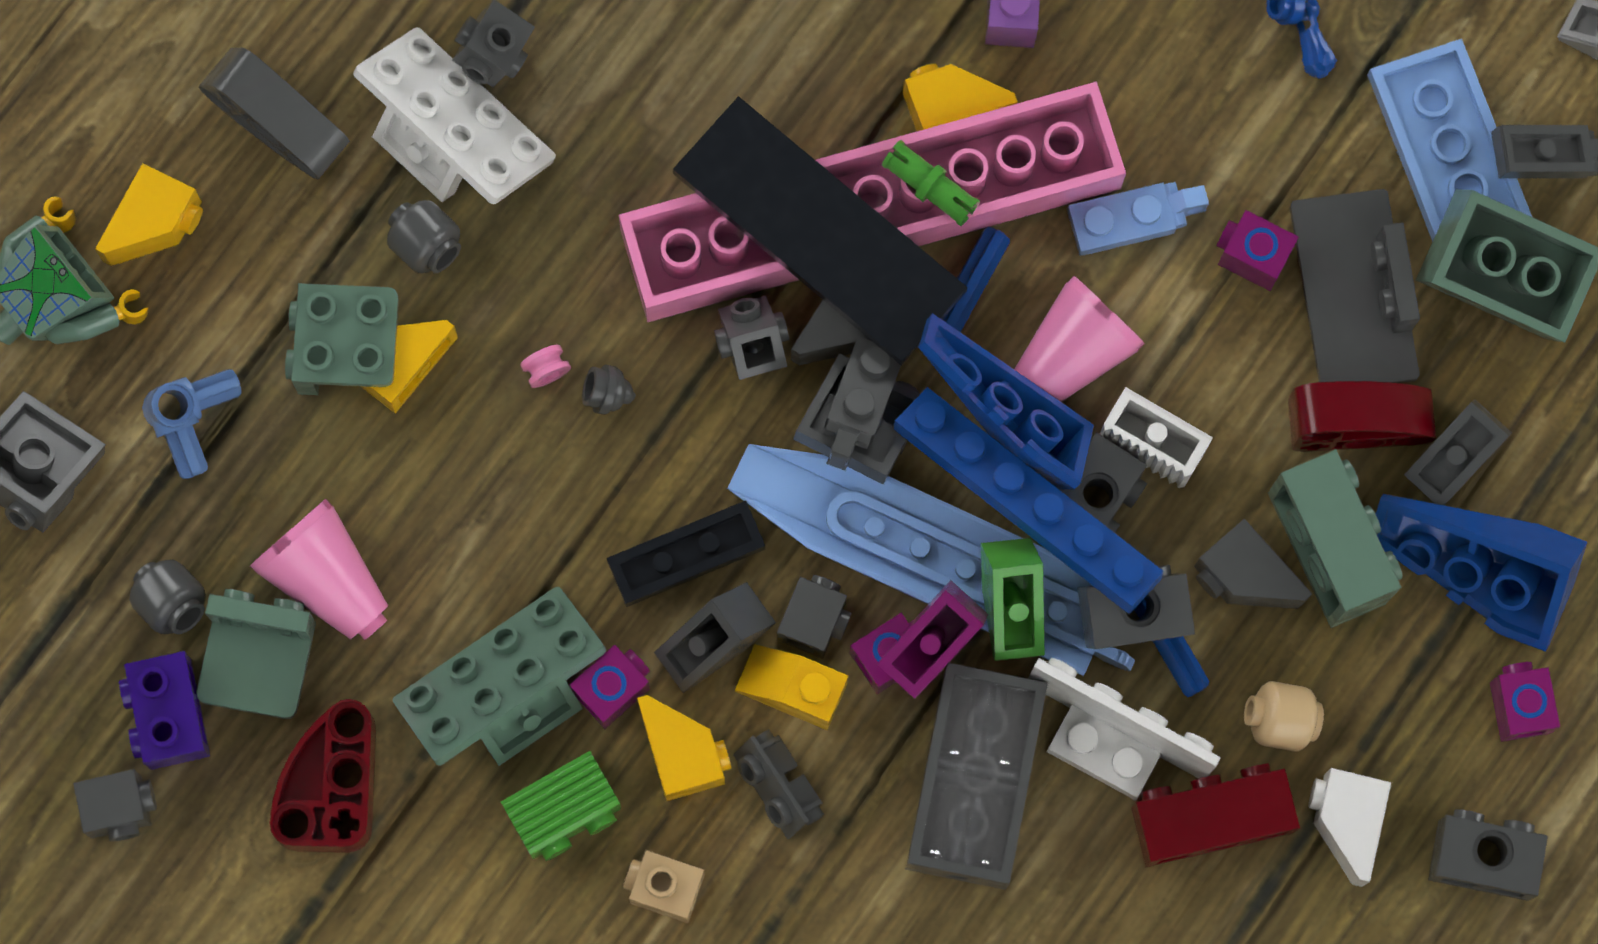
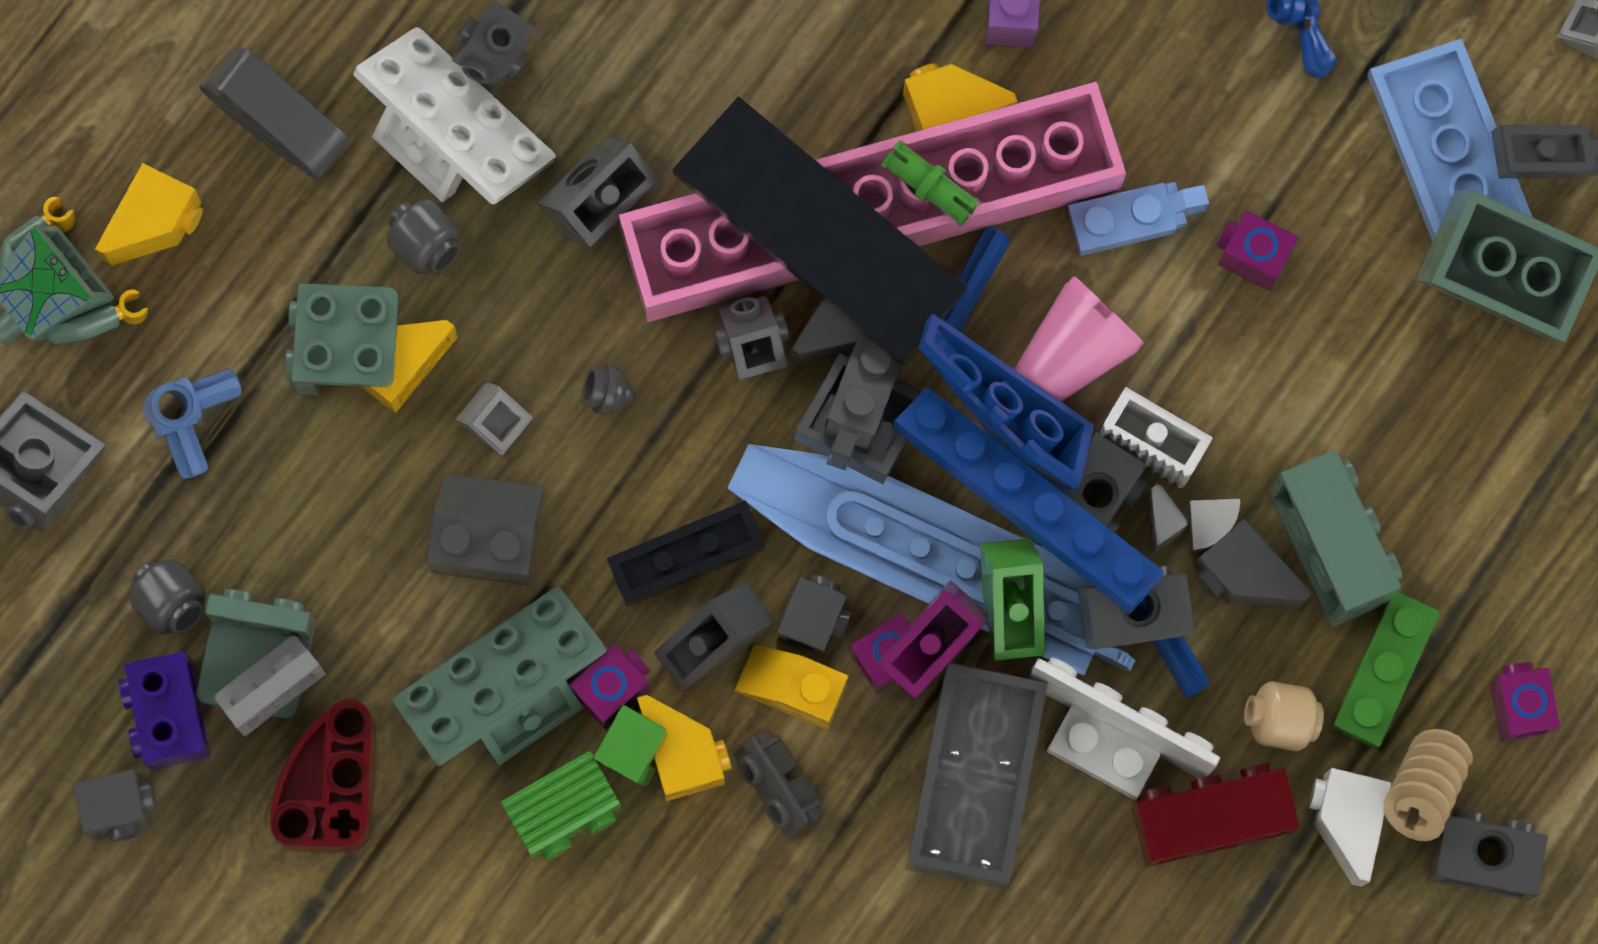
(269, 685): none -> light grey bracket
(325, 573): bright pink cone -> none
(485, 529): none -> dark grey slope
(494, 418): none -> light grey slope
(545, 366): bright pink bush -> none
(598, 191): none -> dark grey brick
(631, 745): none -> bright green panel
(664, 885): tan brick -> none
(1164, 517): none -> light grey slope
(1211, 521): none -> white tile
(1357, 287): dark grey bracket -> none
(1360, 415): dark red beam -> none
(1385, 670): none -> bright green plate
(1428, 784): none -> tan piece
(1458, 453): dark grey plate -> none
(1495, 564): blue wedge -> none

